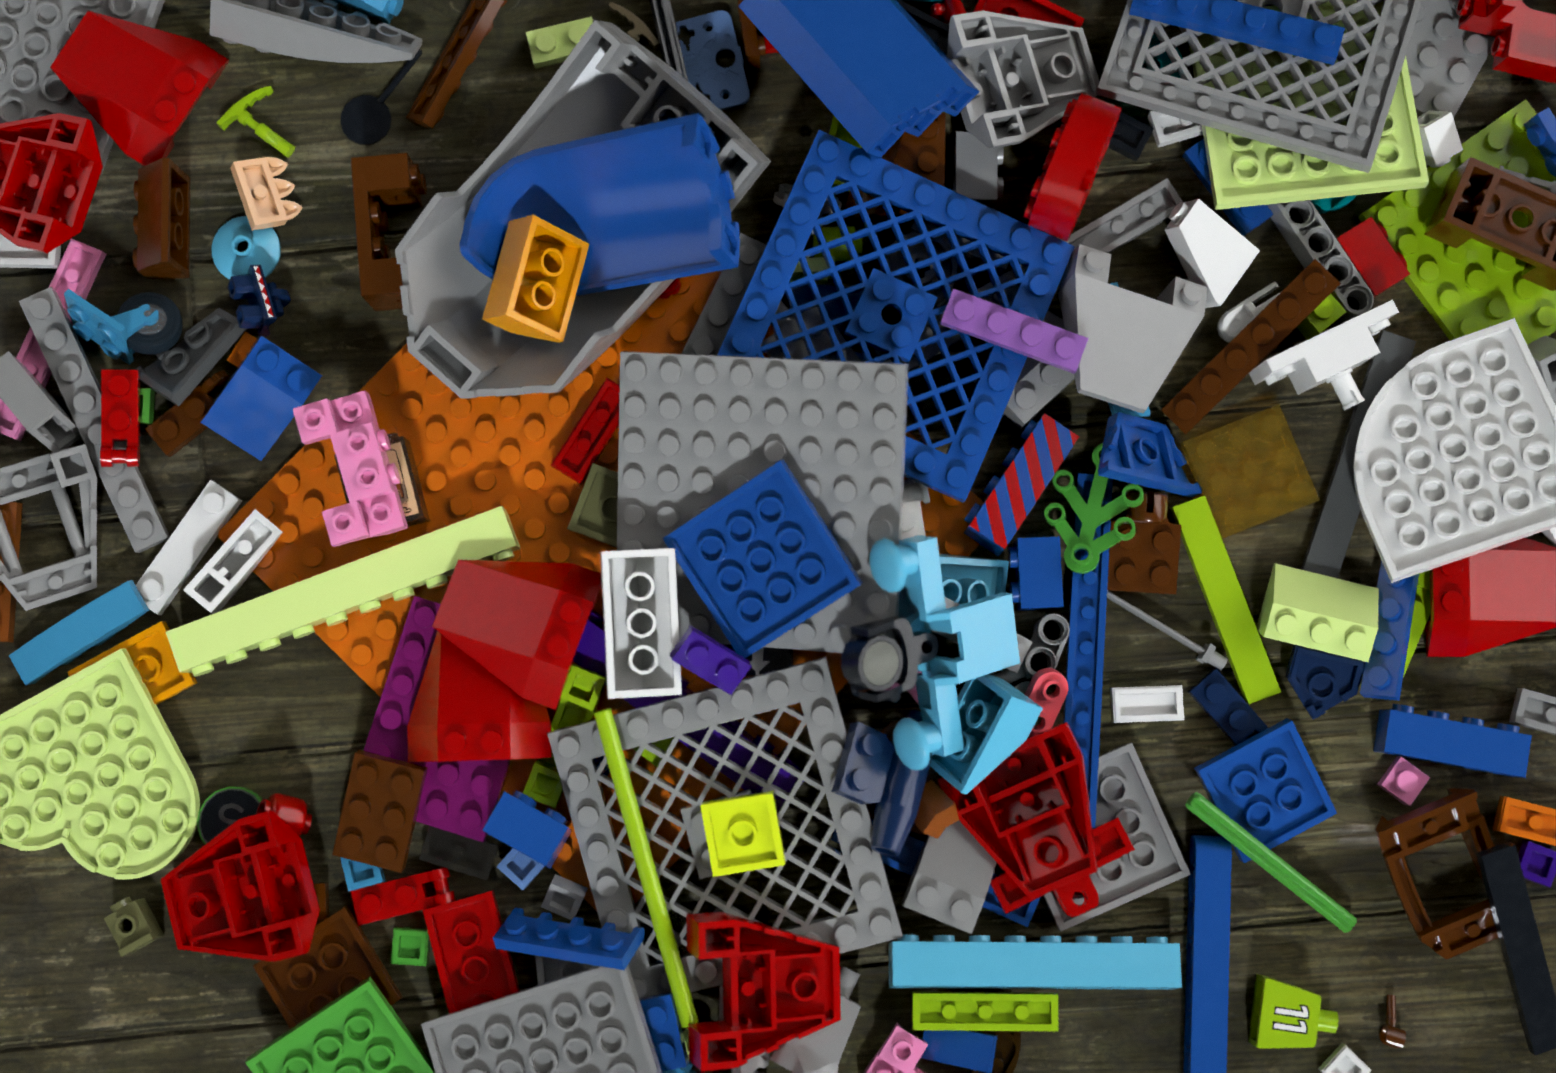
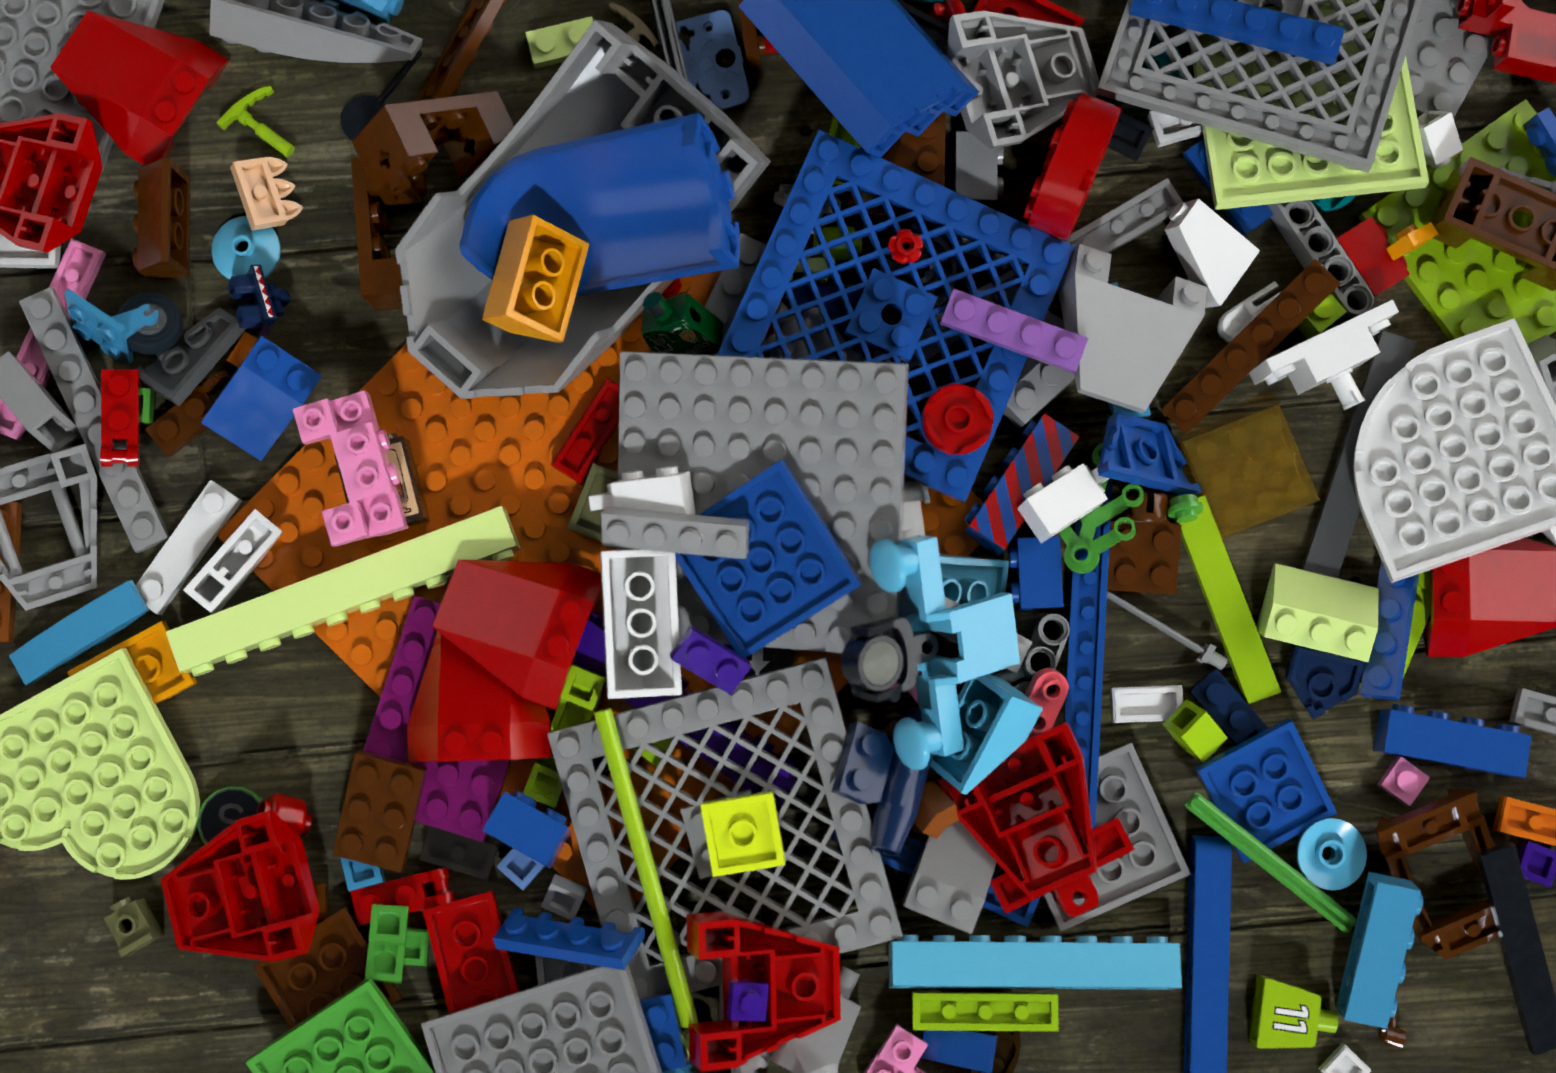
(386, 943): none -> bright green slope
(406, 136): none -> reddish brown plate
(662, 492): none -> white hinge
(675, 532): none -> light grey plate
(680, 325): none -> dark green torso
(747, 1000): none -> dark purple plate
(903, 255): none -> red plate
(957, 419): none -> red tile
(1063, 501): none -> white hinge
(1184, 508): none -> bright green plate
(1195, 731): none -> lime brick
(1346, 858): none -> medium azure dish
(1379, 950): none -> dark azure brick
(1411, 239): none -> light orange plate

